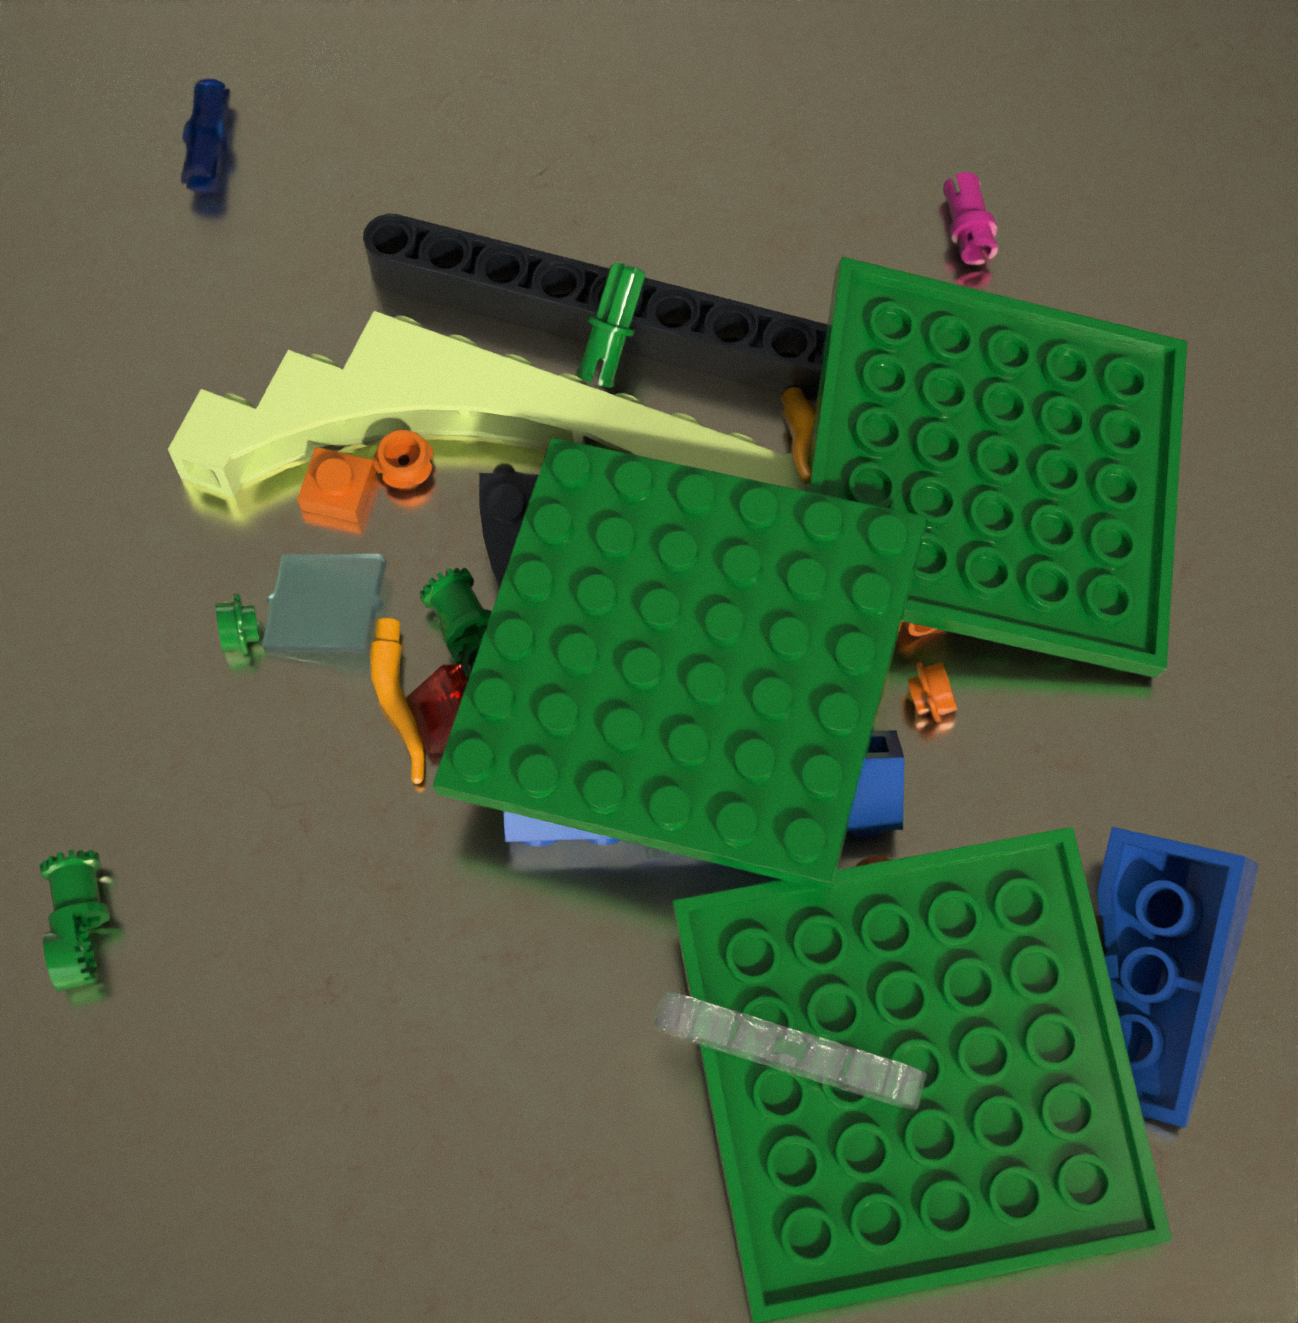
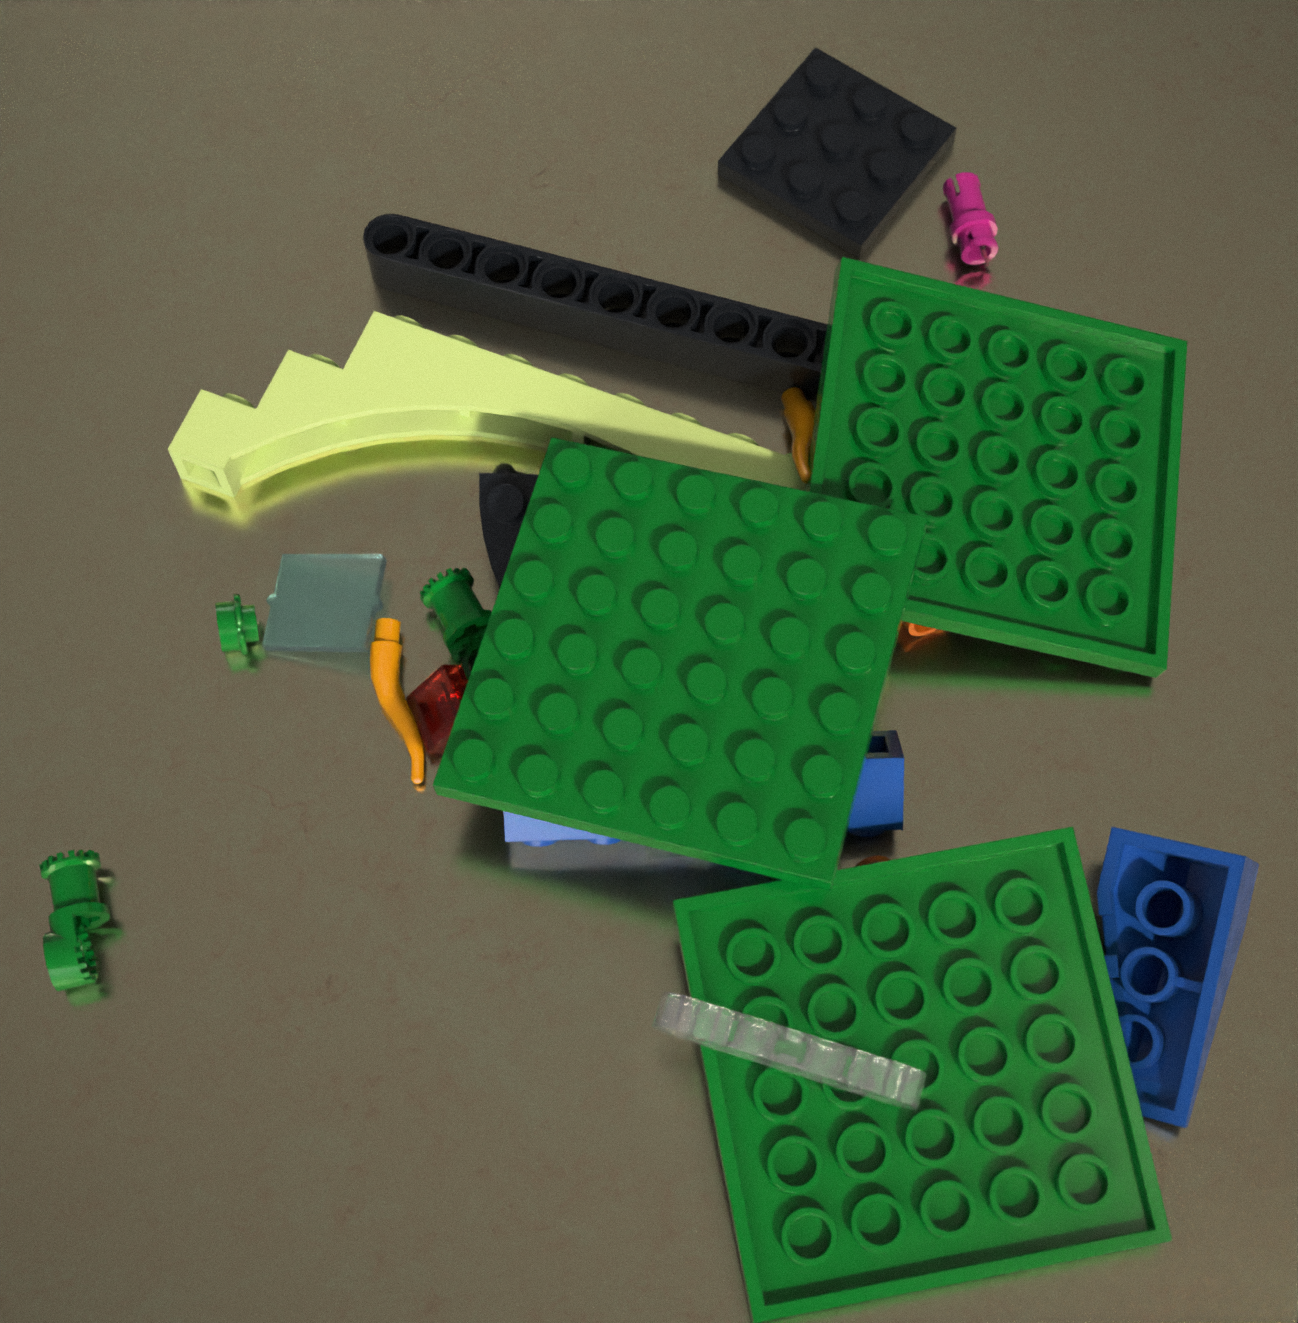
(205, 136): clear blue pin -> none
(336, 485): orange plate -> none
(401, 445): orange plate -> none
(612, 323): green axle -> none
(836, 152): none -> black plate
(932, 691): orange plate -> none

